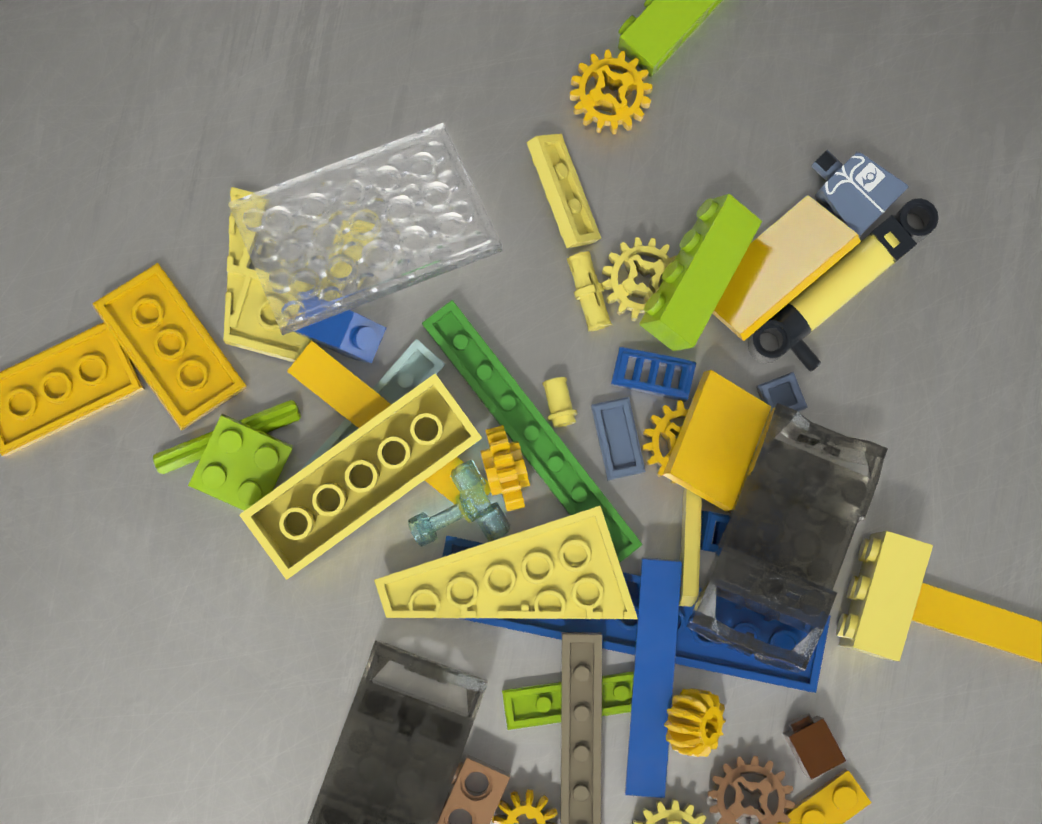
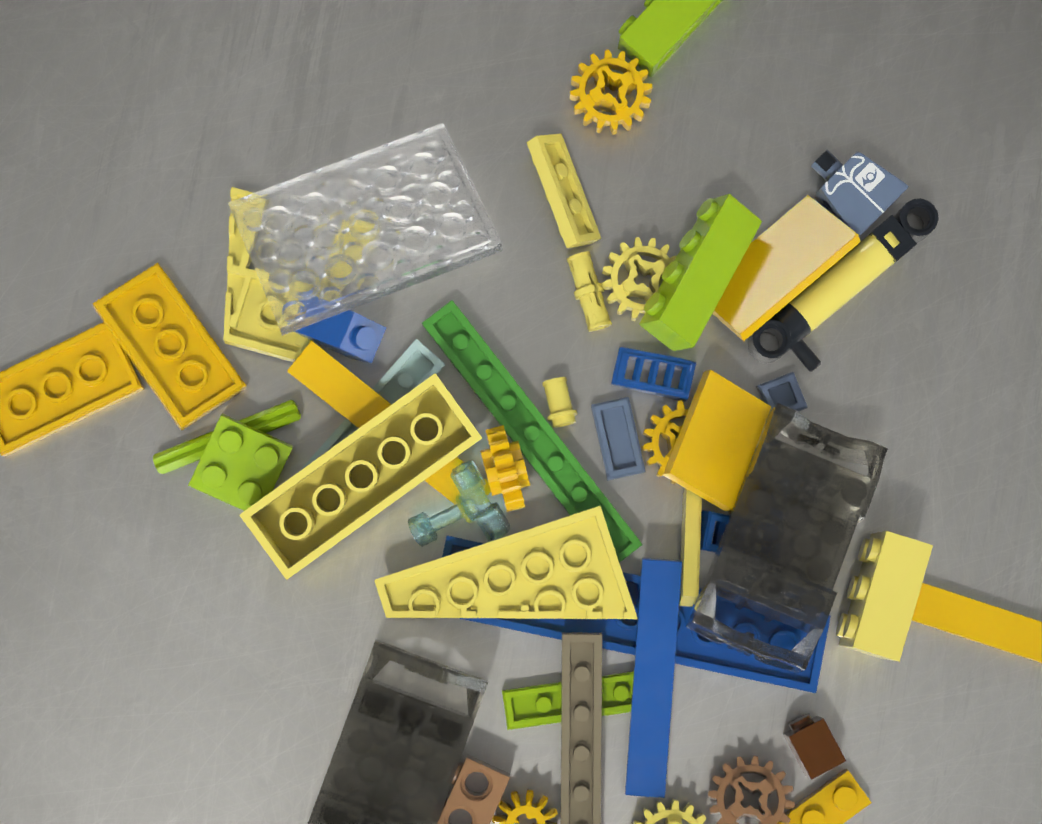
(695, 722): yellow gear -> none

